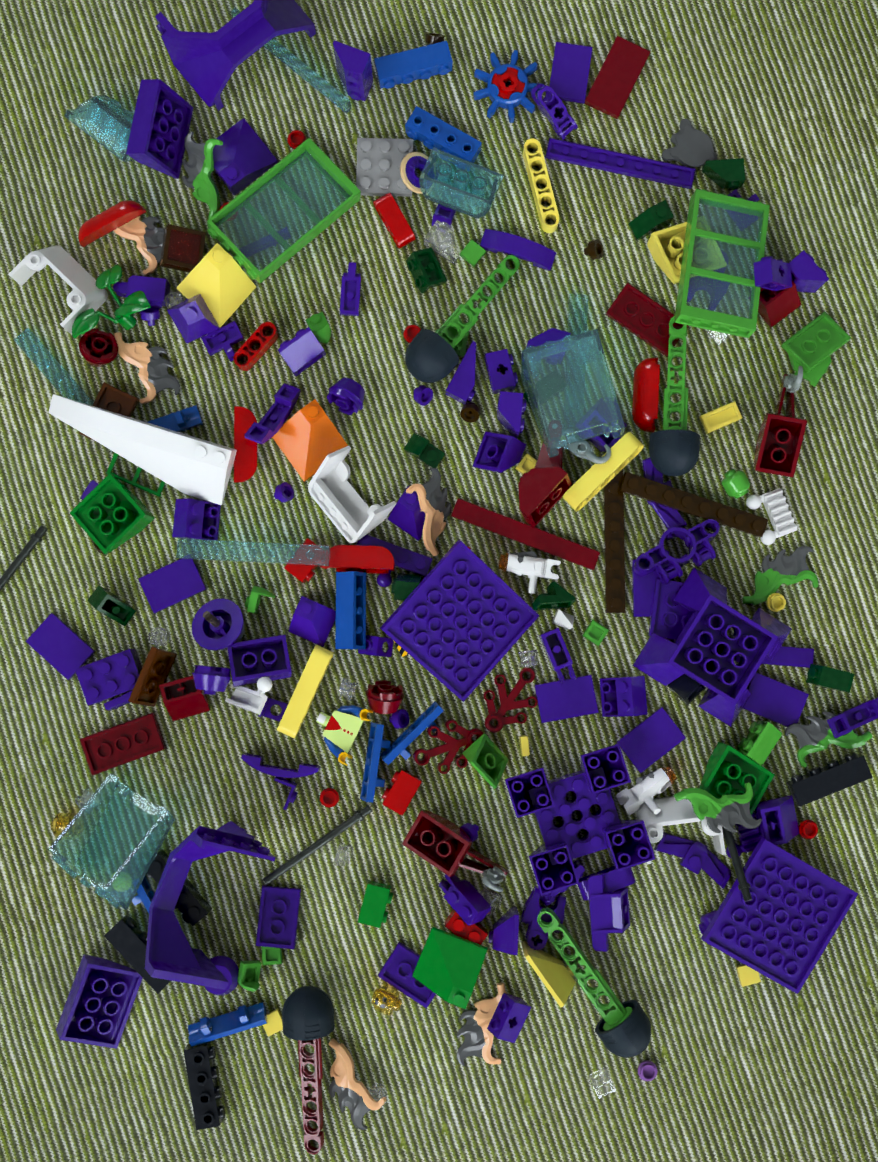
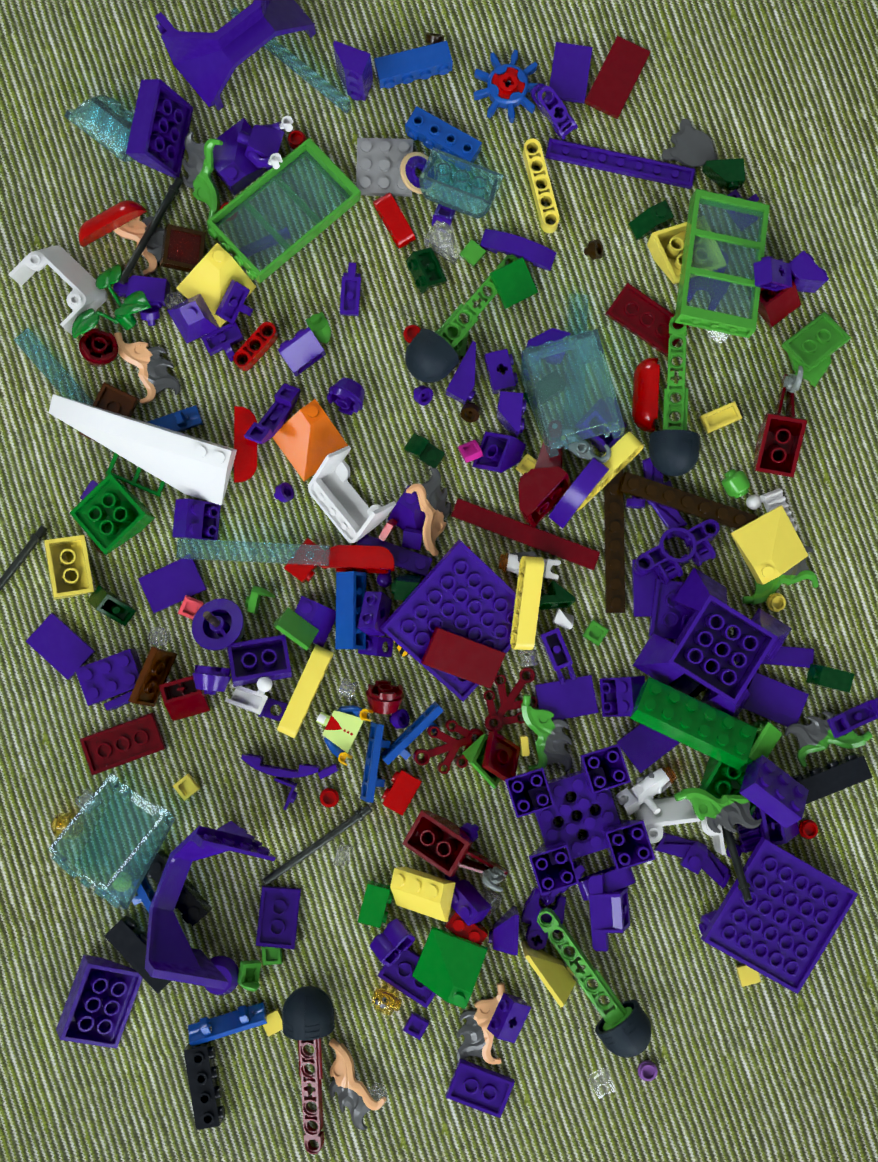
(68, 566): none -> light yellow slope
(172, 191): none -> pearl dark grey bar
(186, 787): none -> light yellow tile
(190, 607): none -> coral tile
(234, 303): none -> dark purple plate
(265, 143): none -> dark purple torso
(296, 628): none -> bright green slope
(328, 770): none -> dark purple tile
(374, 613): none -> dark purple brick
(387, 530): none -> tile
(392, 942): none -> dark purple brick
(412, 538): none -> dark purple tile
(416, 1025): none -> dark purple tile
(422, 892): none -> light yellow slope
(463, 657): none -> dark red tile
(470, 451): none -> dark pink plate
(480, 1088): none -> dark purple tile
(500, 756): none -> dark red plate
(513, 282): none -> green tile
(527, 603): none -> light yellow beam
(550, 737): none -> piece
(578, 492): none -> dark purple slope
(635, 502): none -> dark purple tile
(694, 723): none -> green brick
(769, 545): none -> light yellow slope
(774, 791): none -> dark purple brick

